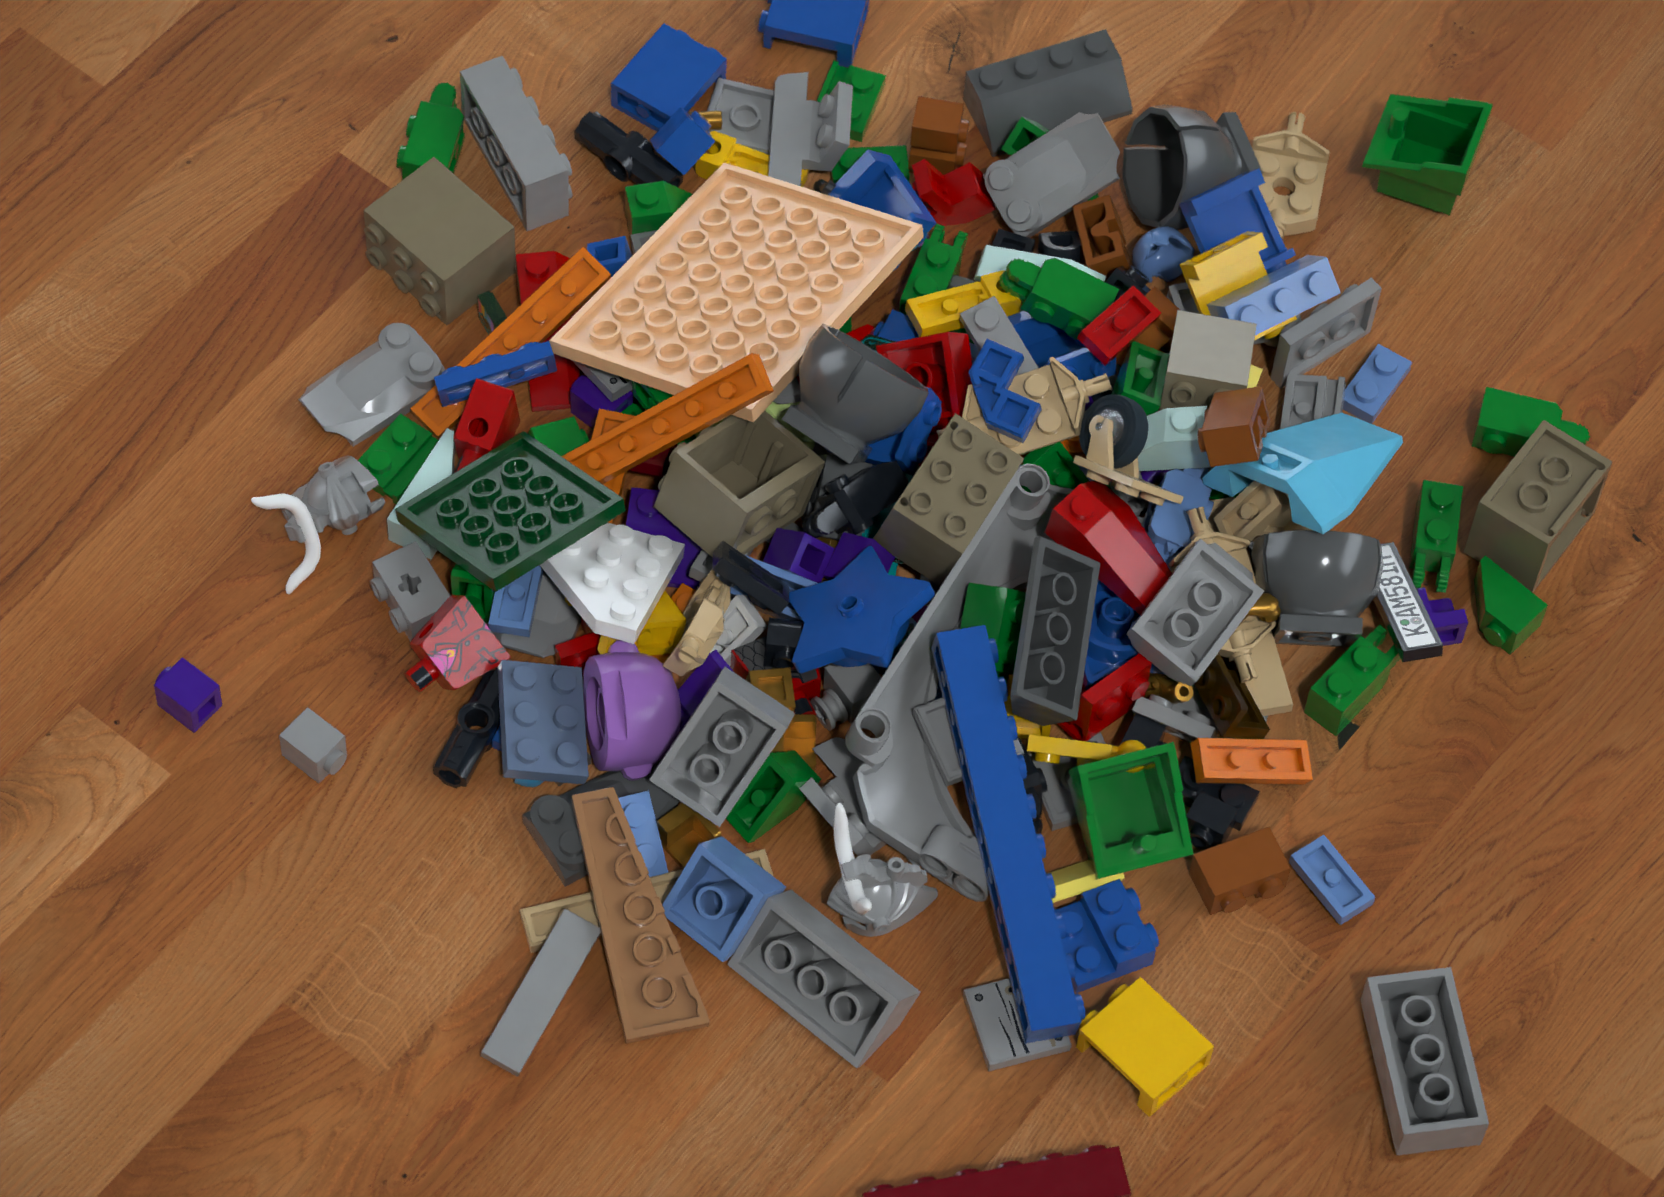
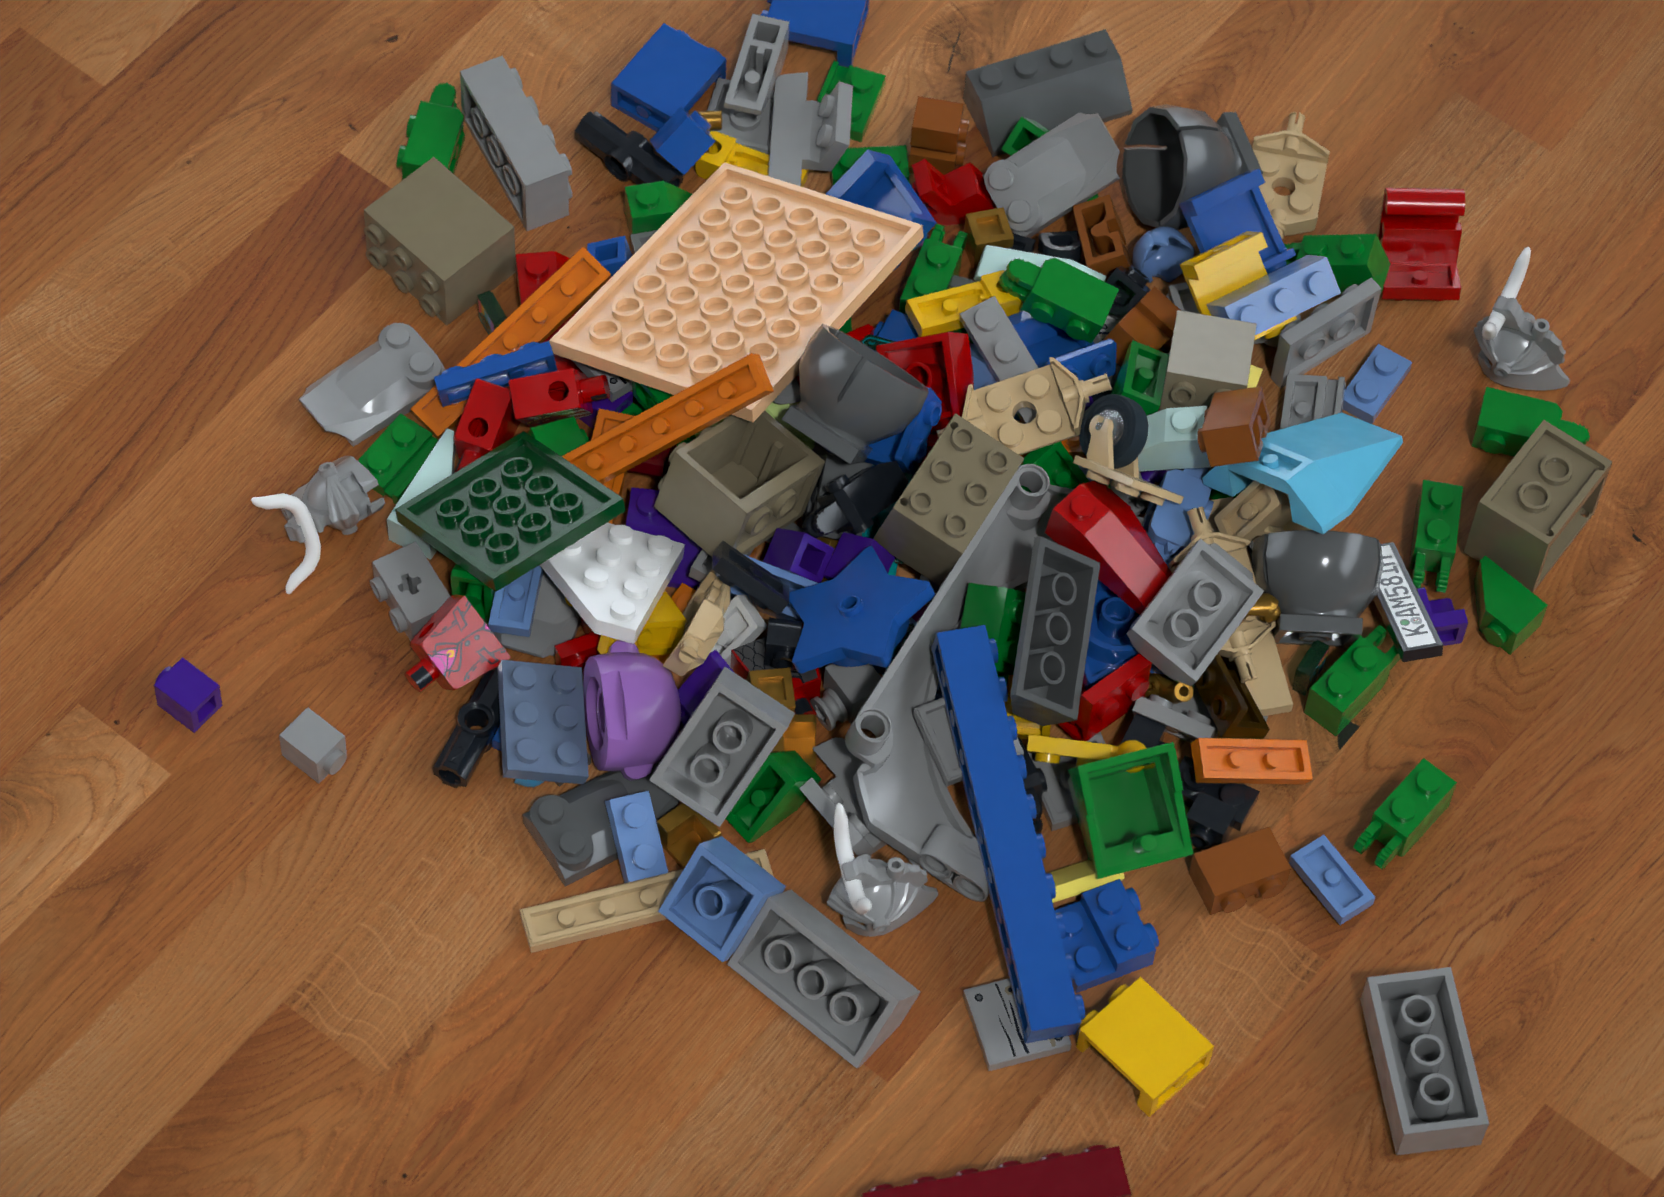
(541, 992): light grey tile -> none
(542, 396): none -> red torso
(642, 954): medium nougat wing -> none
(758, 64): none -> light grey slope
(824, 187): black hinge -> none
(984, 229): none -> pearl gold panel
(1001, 408): blue tile -> none
(1119, 325): red plate -> none
(1310, 667): none -> clear green tile
(1351, 257): none -> green hinge
(1408, 812): none -> green hinge
(1421, 242): none -> red piece
(1427, 148): green piece -> none
(1518, 345): none -> light grey helmet

